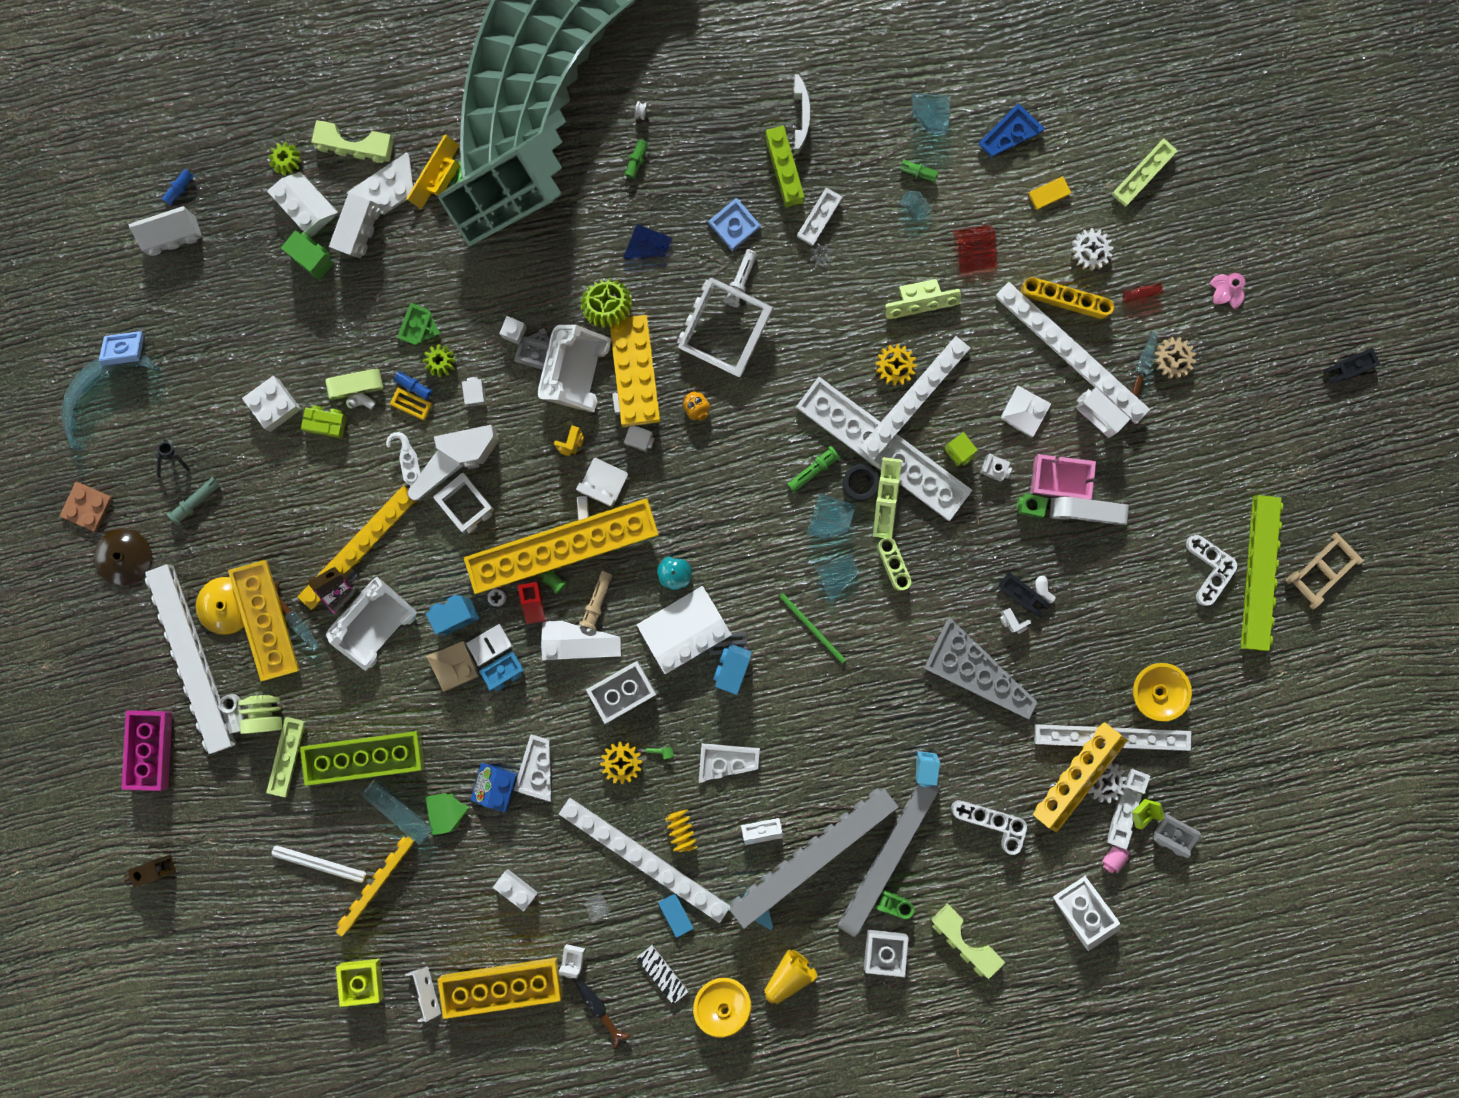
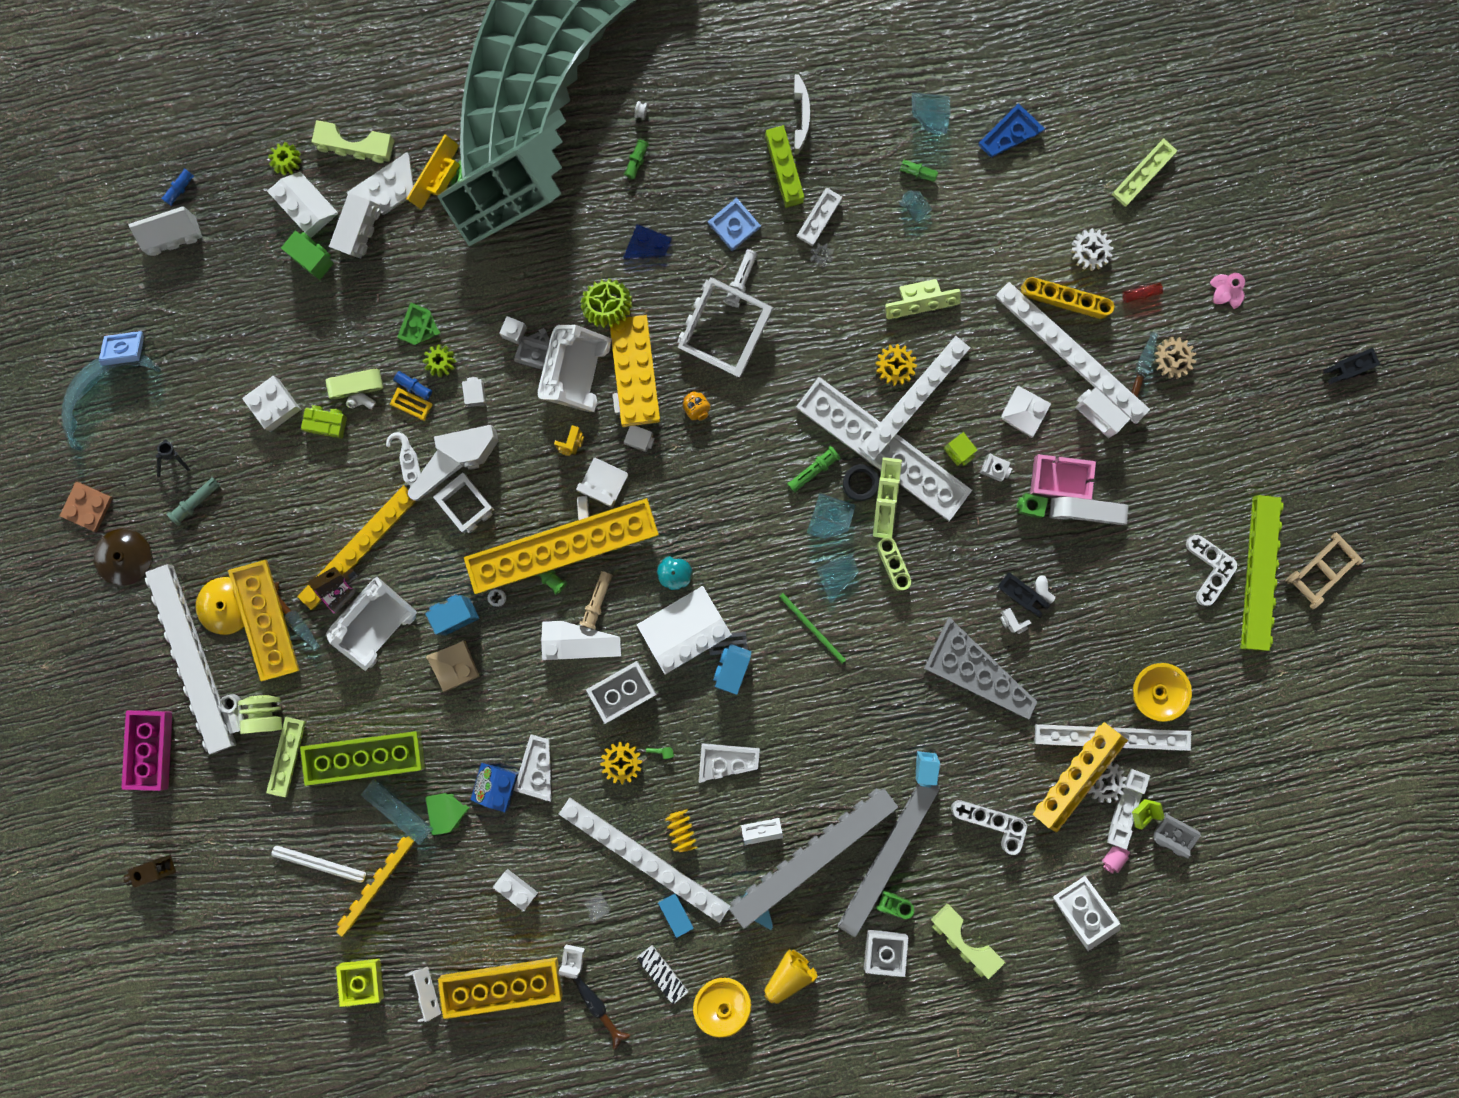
(481, 650): white piece -> none
(501, 671): dark azure bracket -> none
(532, 602): red slope -> none
(976, 248): clear red bracket -> none
(1049, 193): yellow tile -> none

